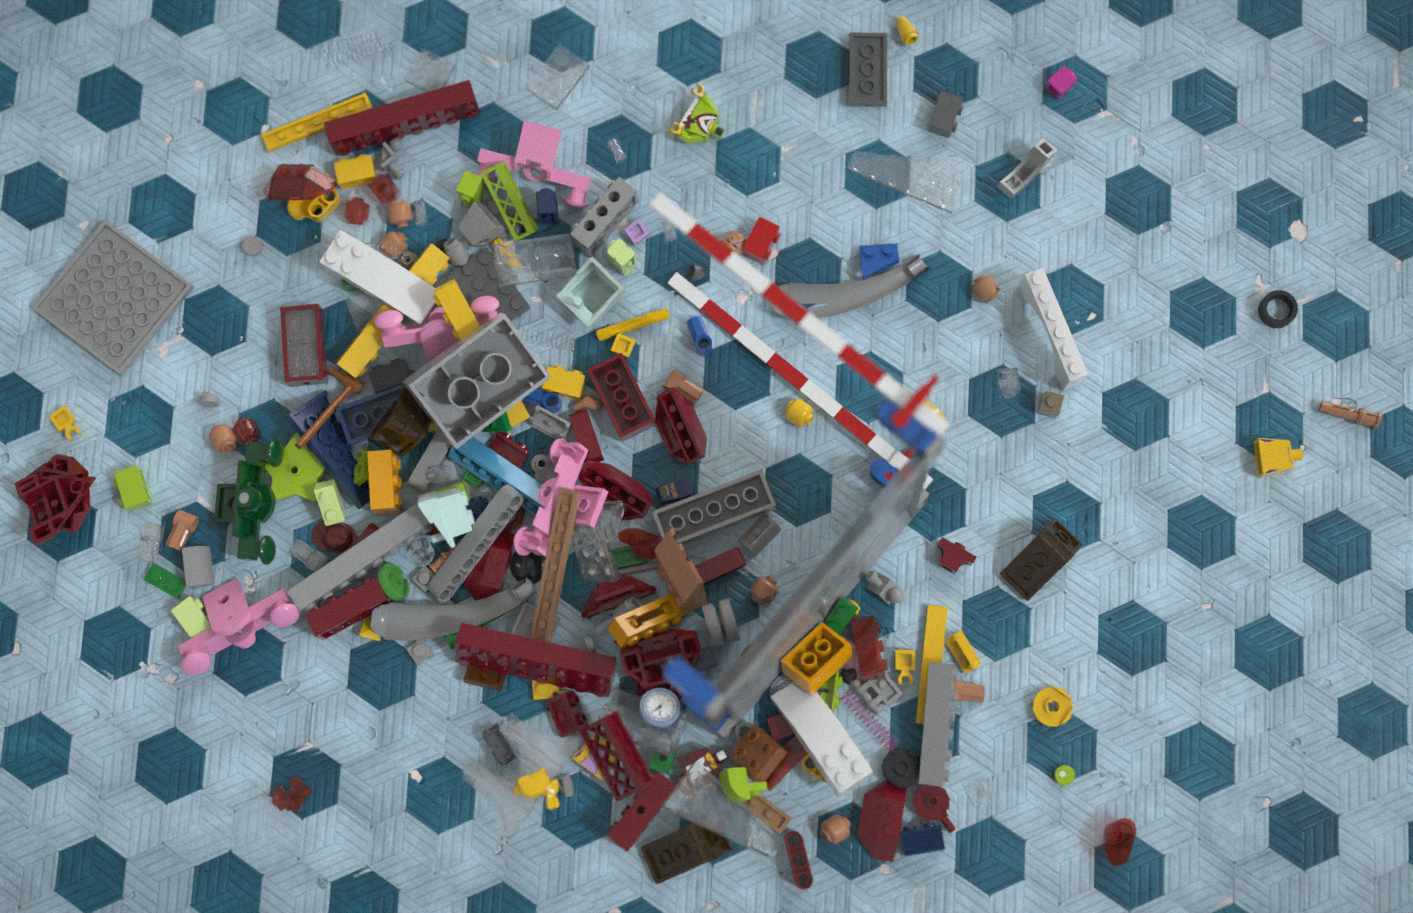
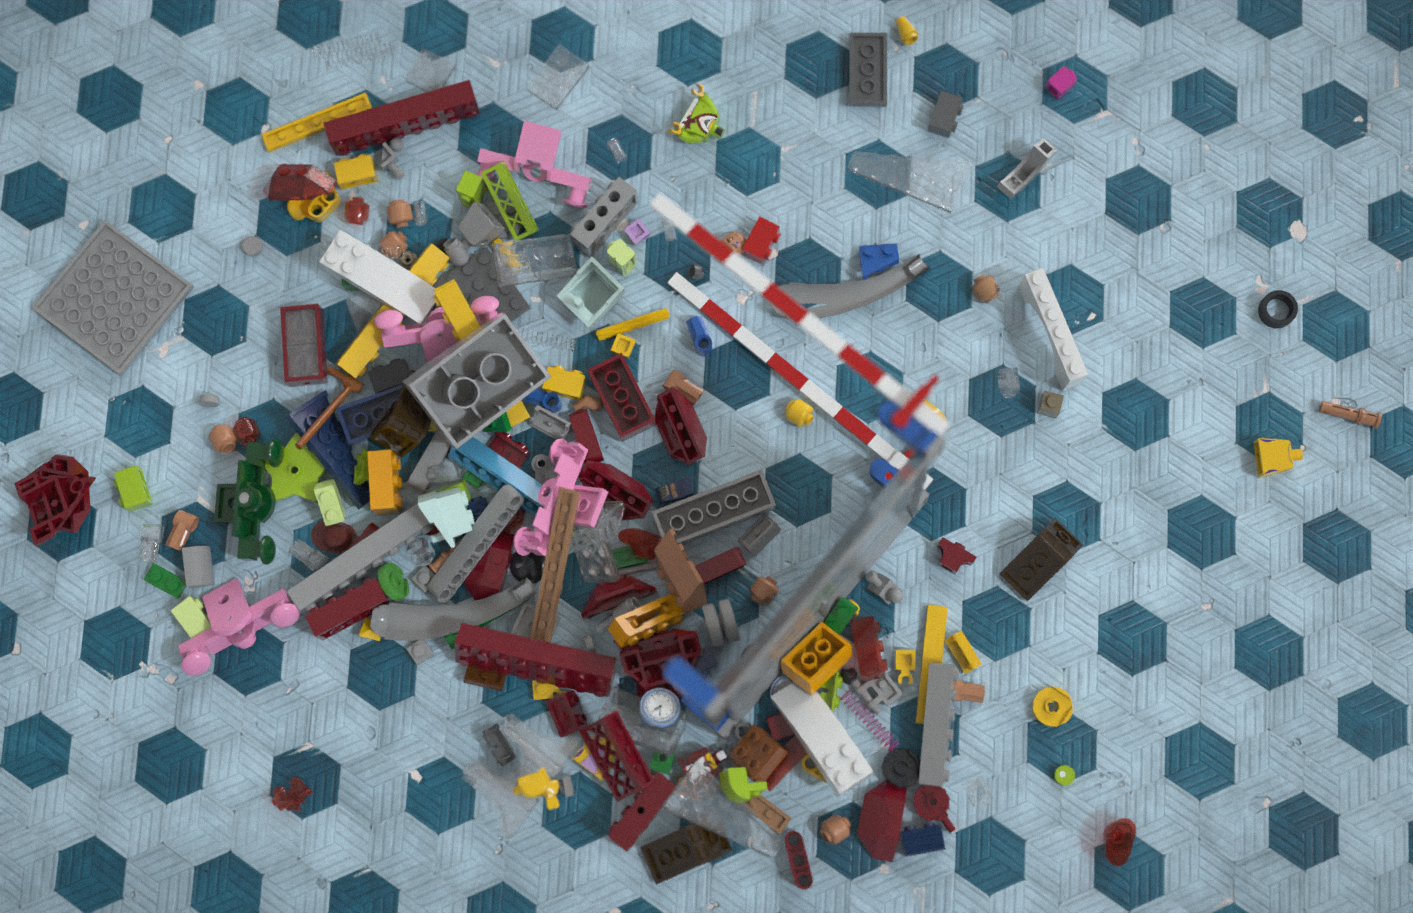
(65, 420): yellow plate -> none
(379, 186): clear red brick -> none
(547, 206): dark blue brick -> none

